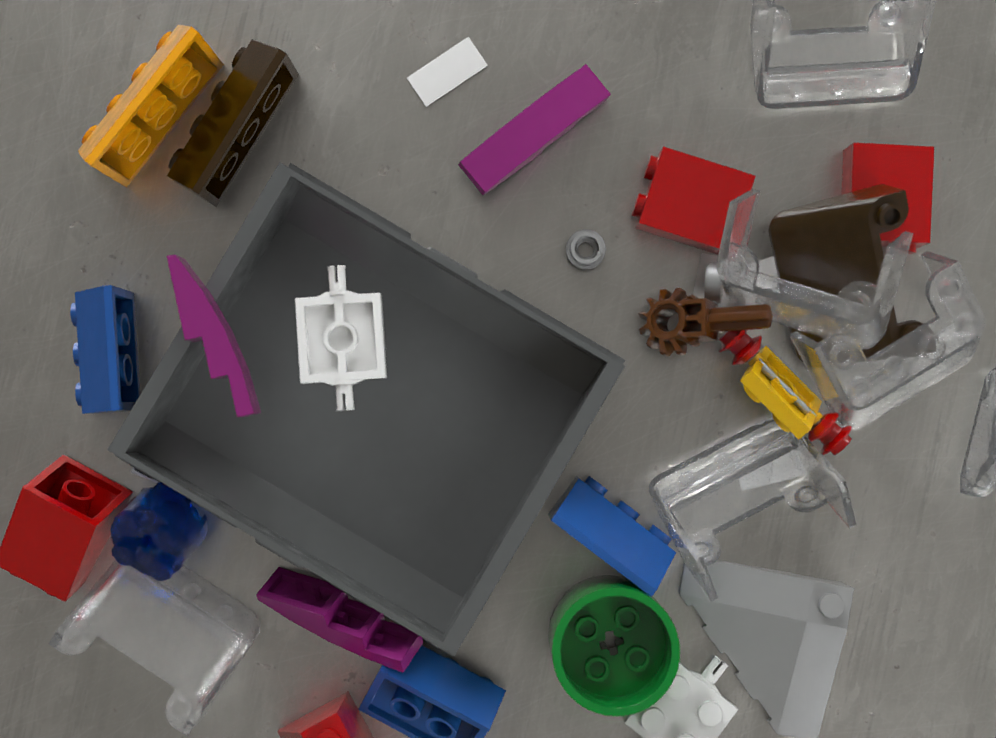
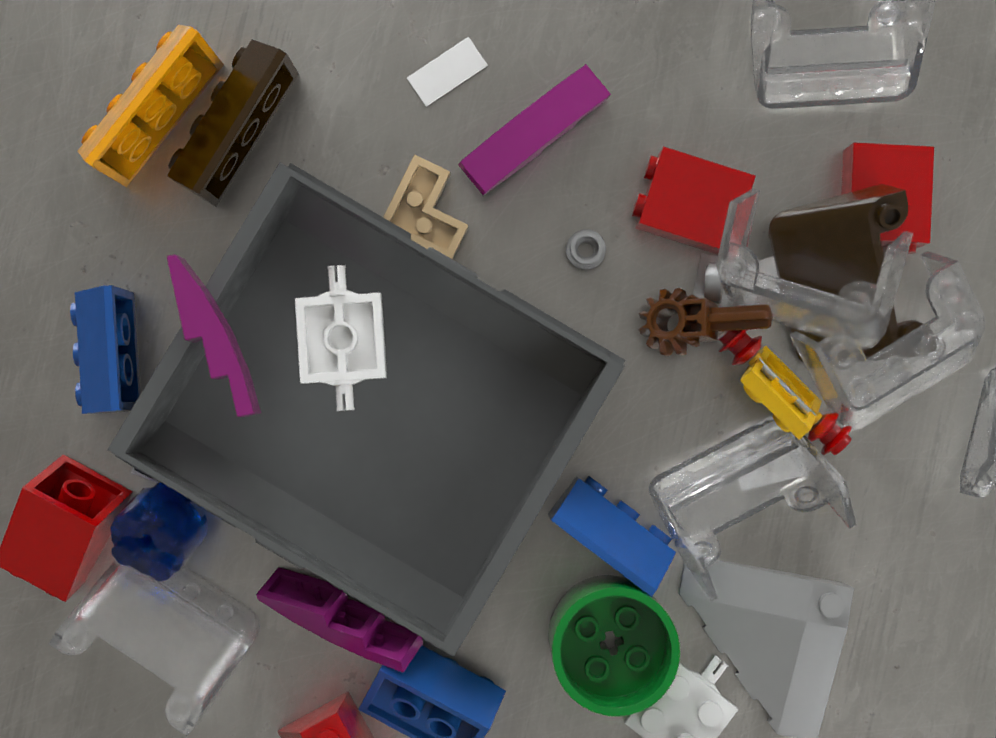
(415, 210): none -> tan plate

